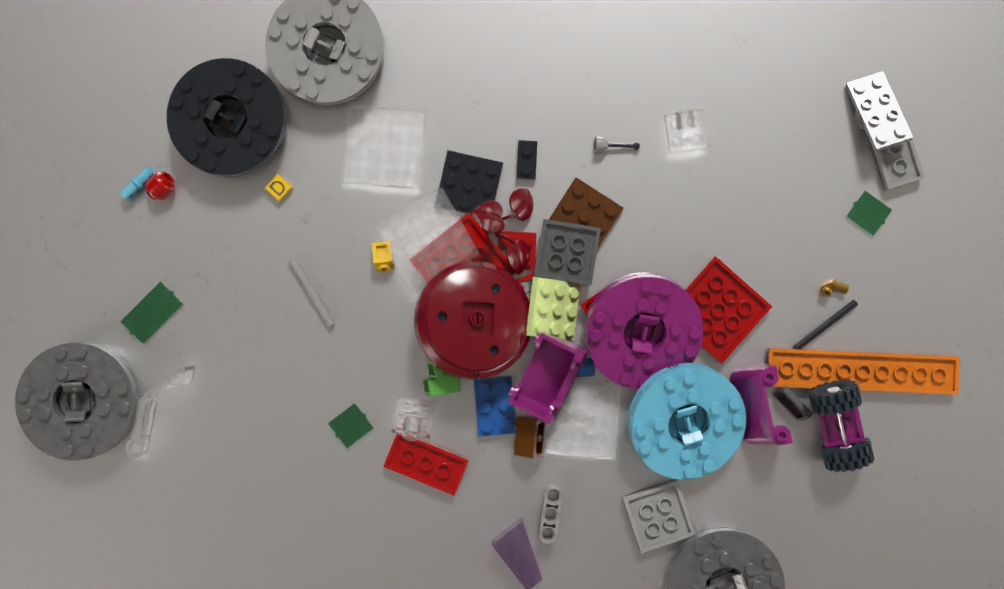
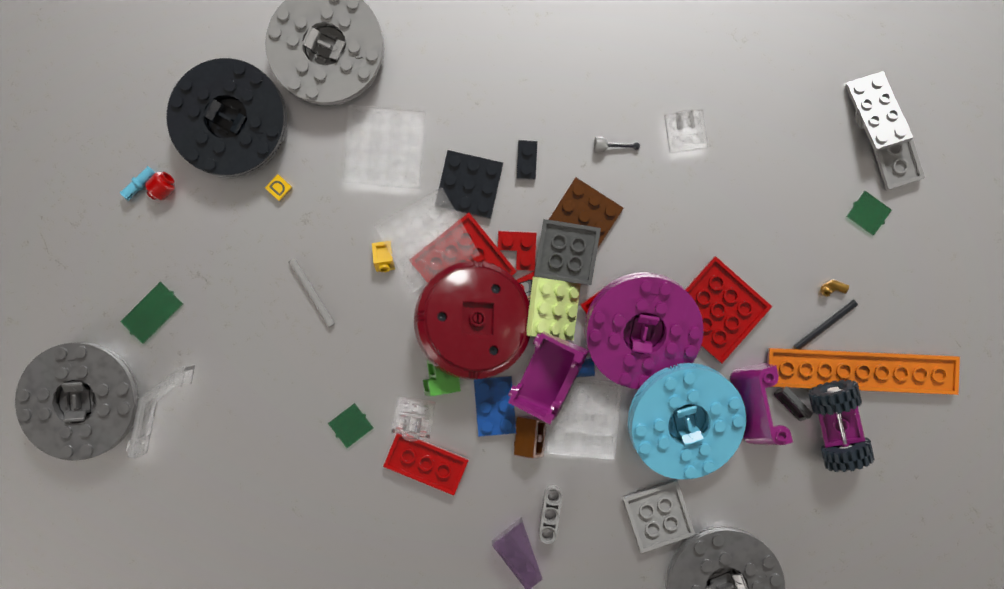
(491, 220): dark red plant -> none

